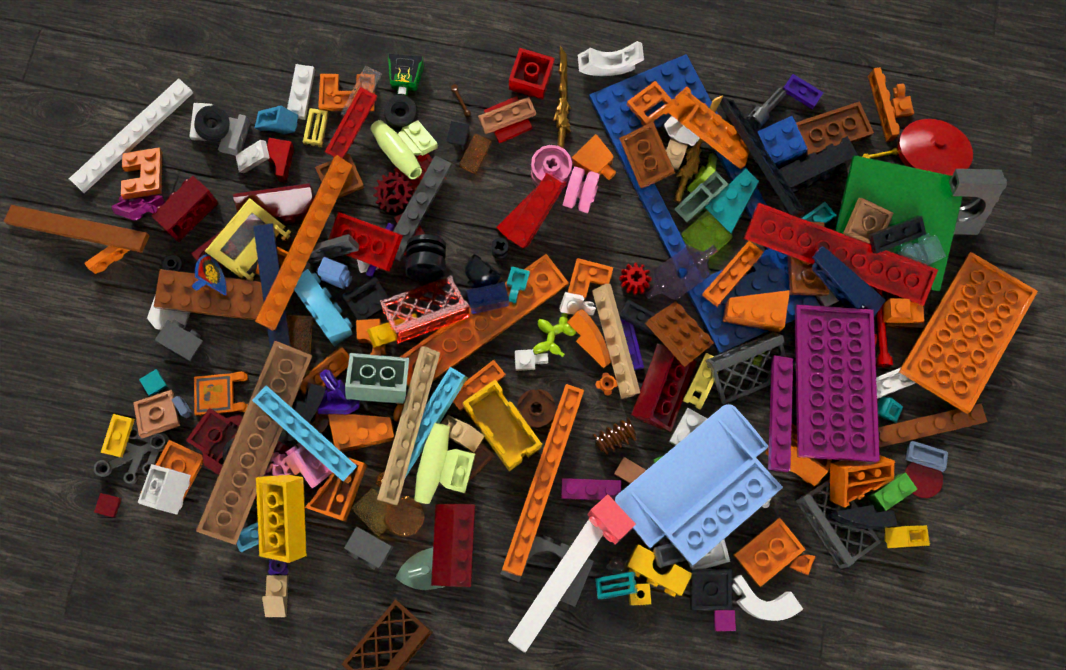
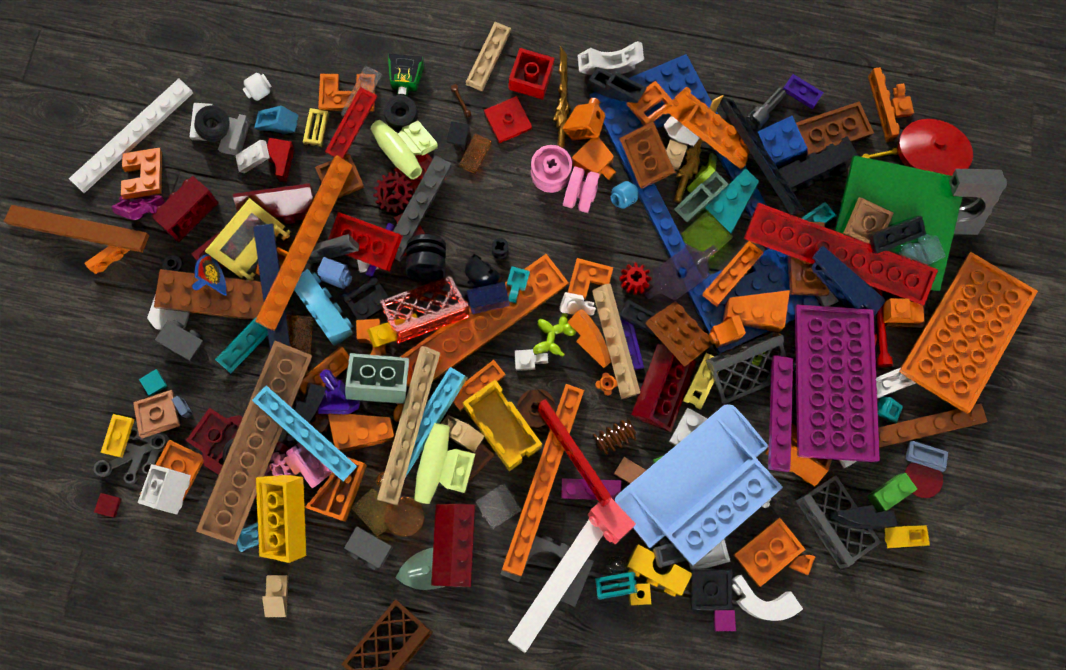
(217, 393): orange flag -> none
(242, 346): none -> teal plate
(256, 86): none -> white head
(277, 570): dark purple plate -> none
(301, 90): white plate -> none
(488, 56): none -> tan tile
(498, 506): none -> clear piece
(507, 115): nougat tile -> none
(529, 215): red wedge -> none
(574, 453): none -> red tile
(585, 121): none -> orange torso
(615, 86): none -> black slope
(624, 194): none -> dark azure head
(727, 332): none -> orange arch
(855, 478): orange wedge -> none

